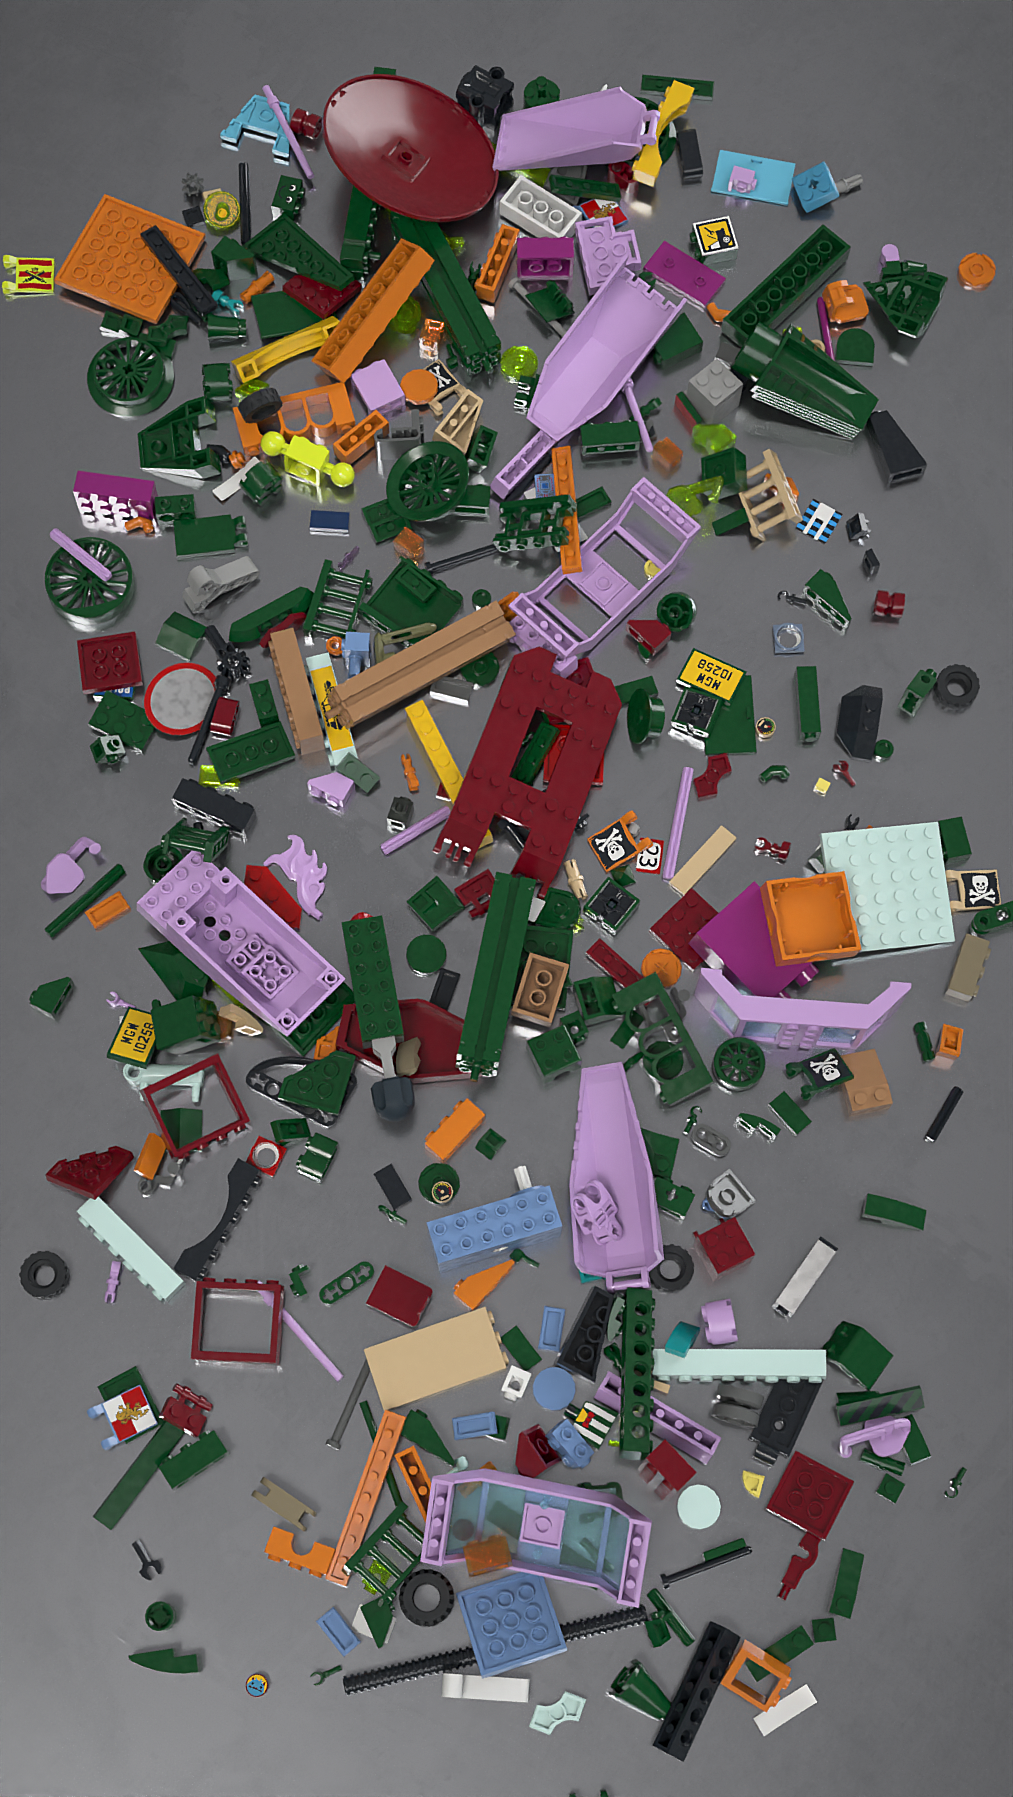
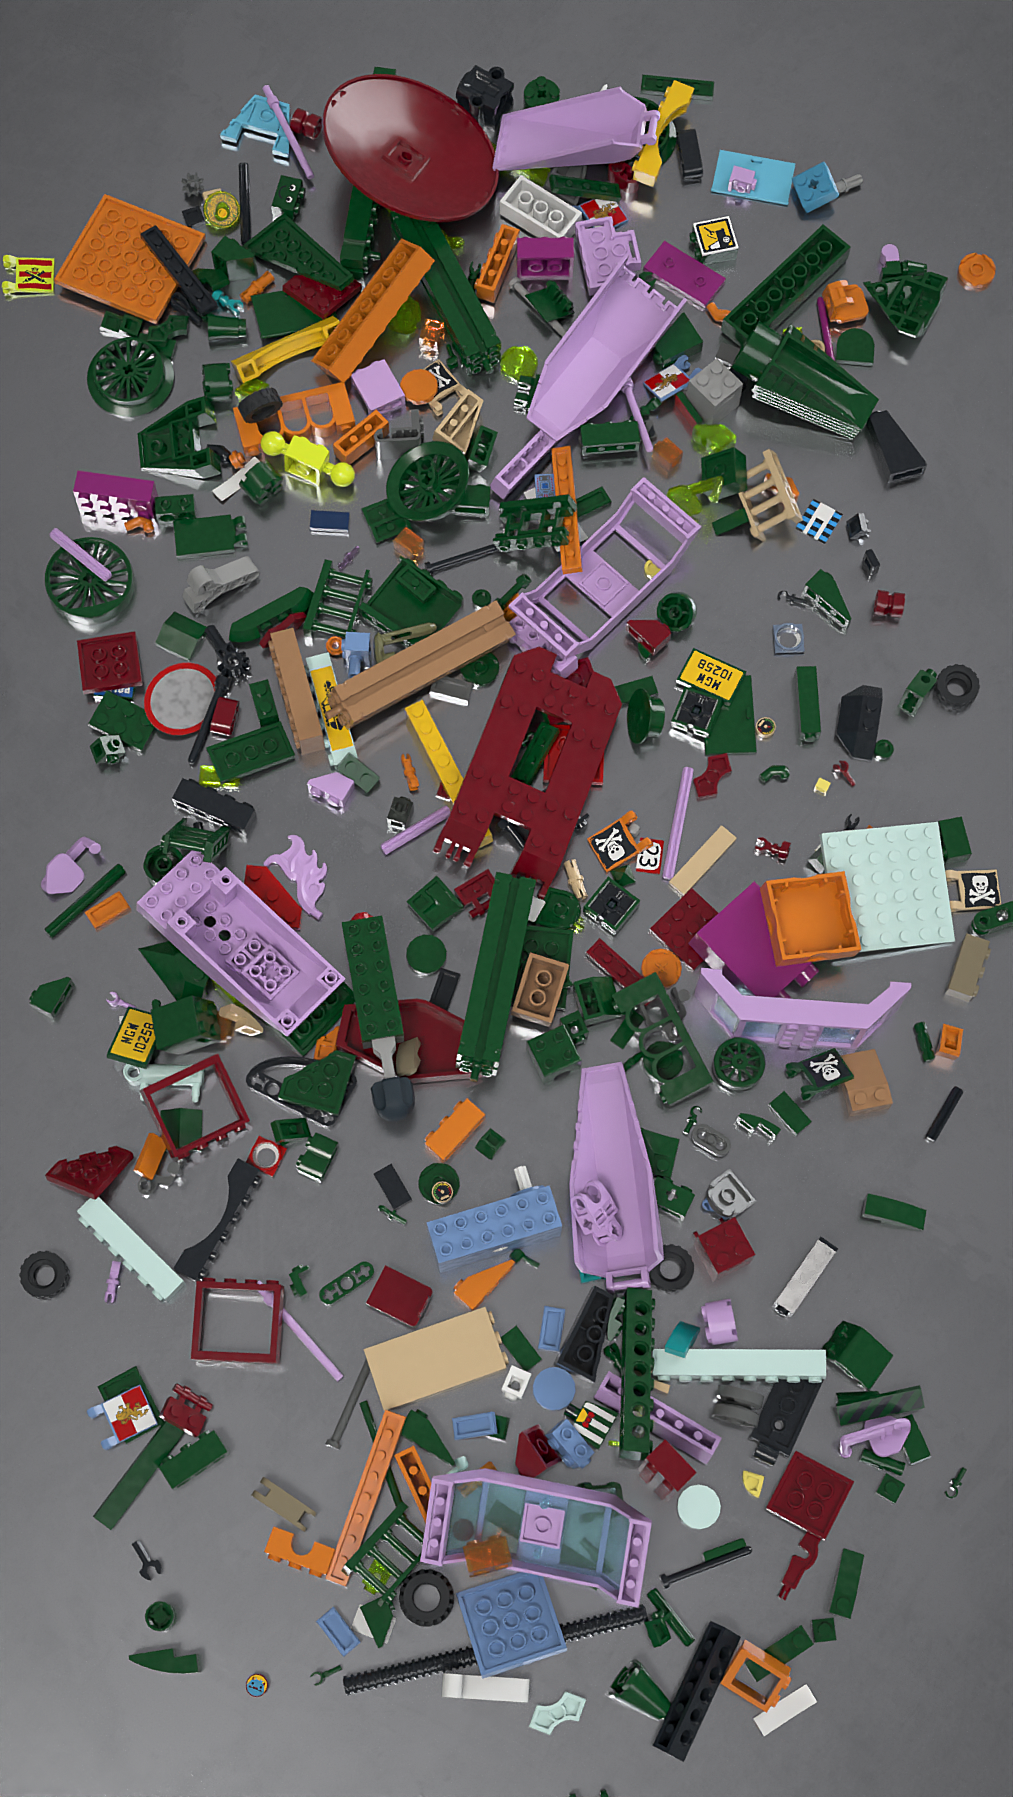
(522, 581): none -> dark green bar
(670, 379): none -> flag

